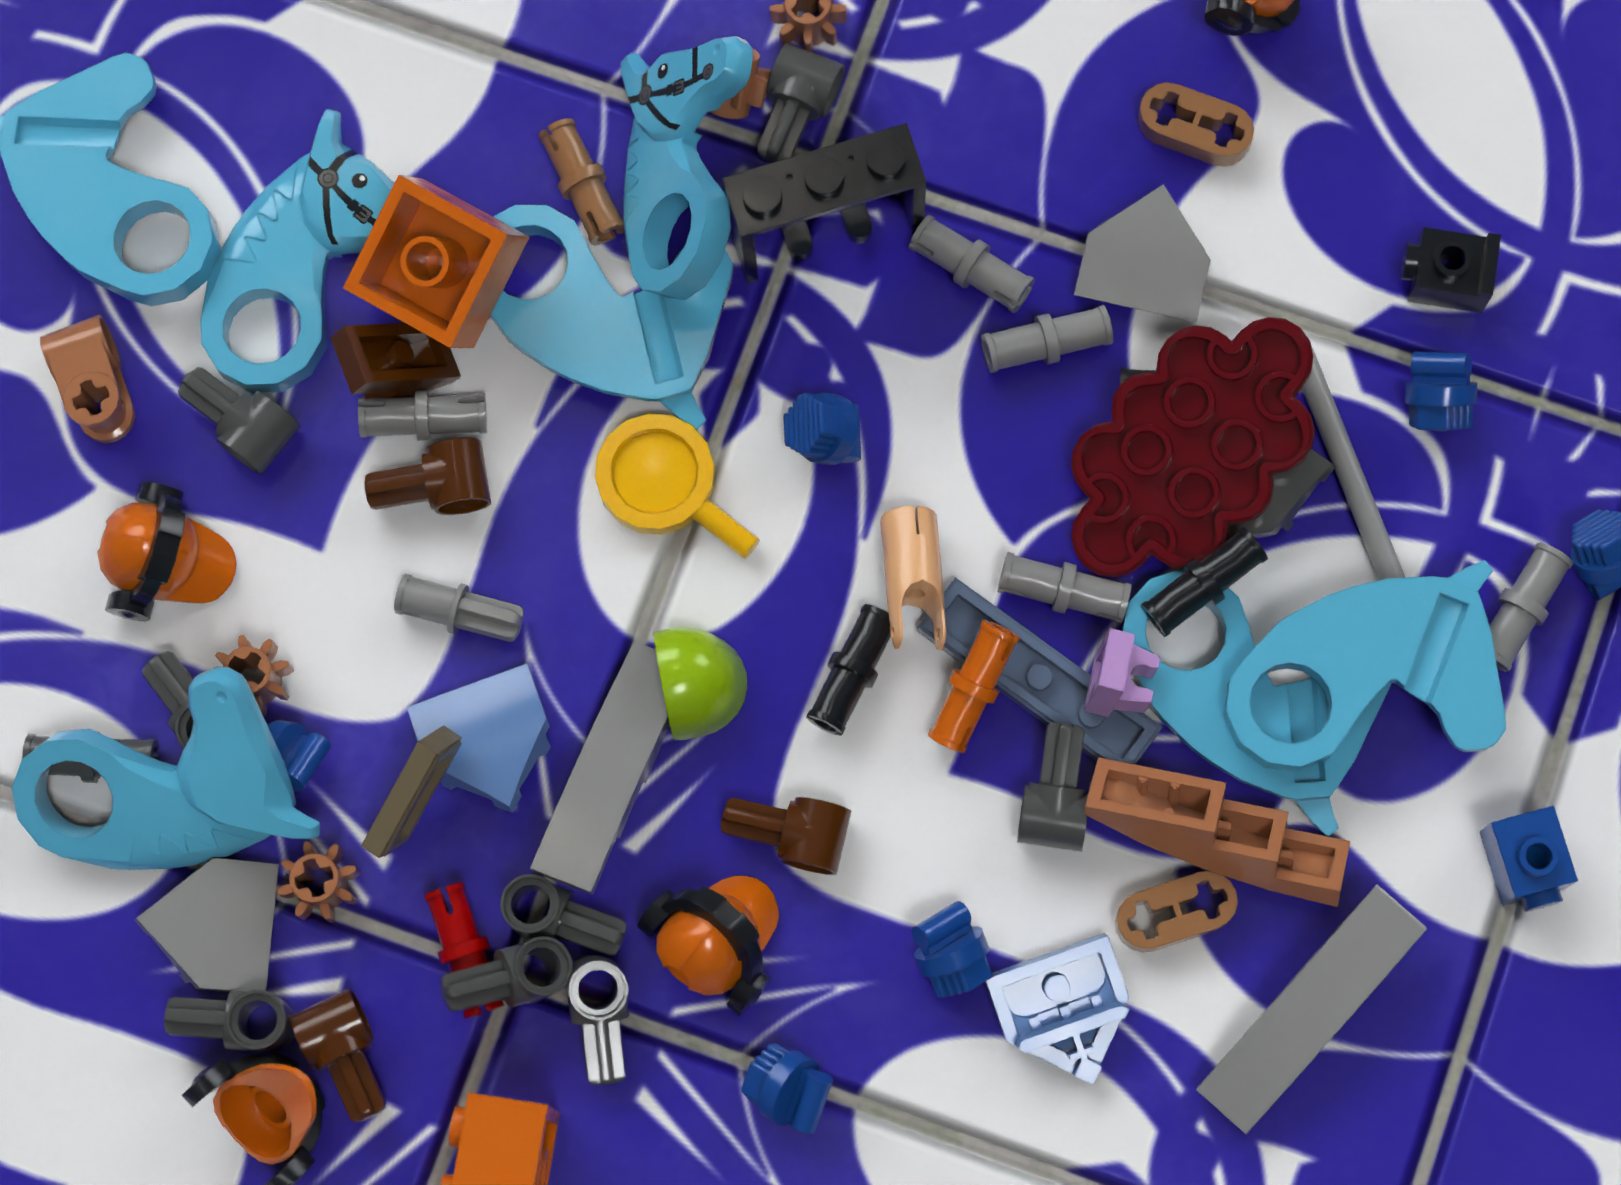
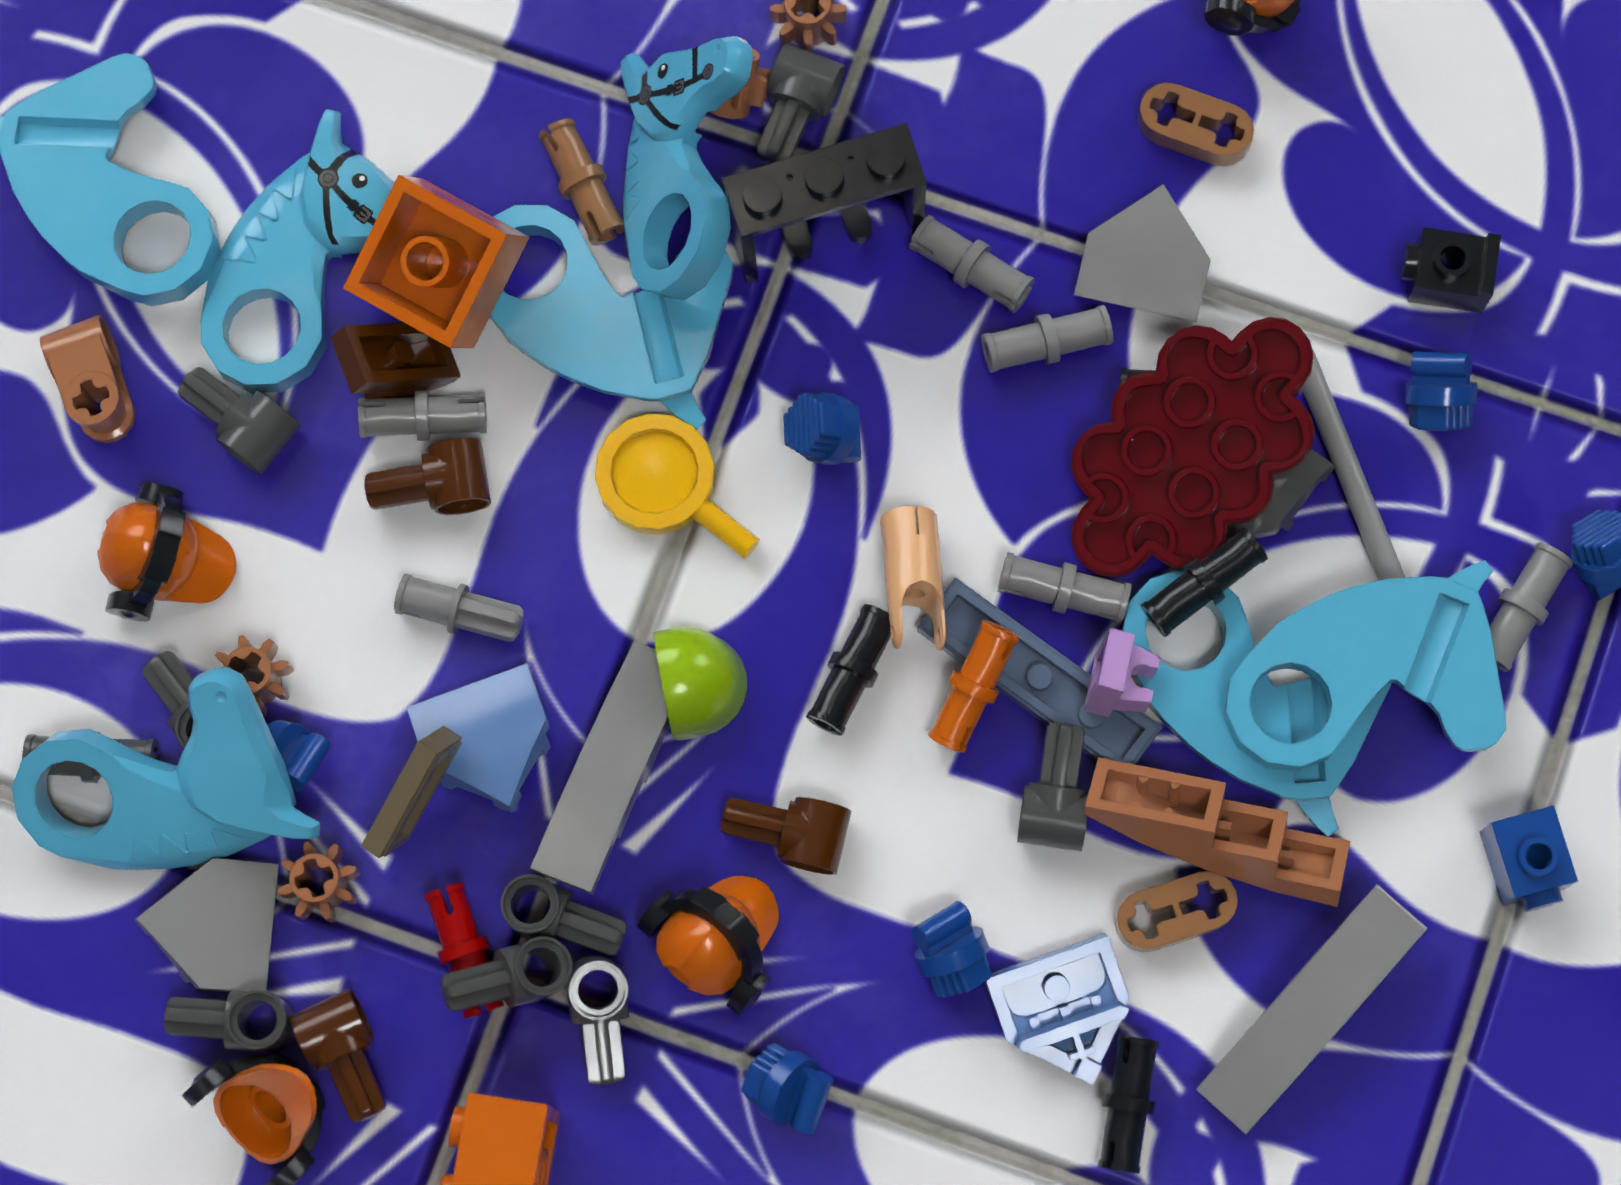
(1128, 1104): none -> black pin

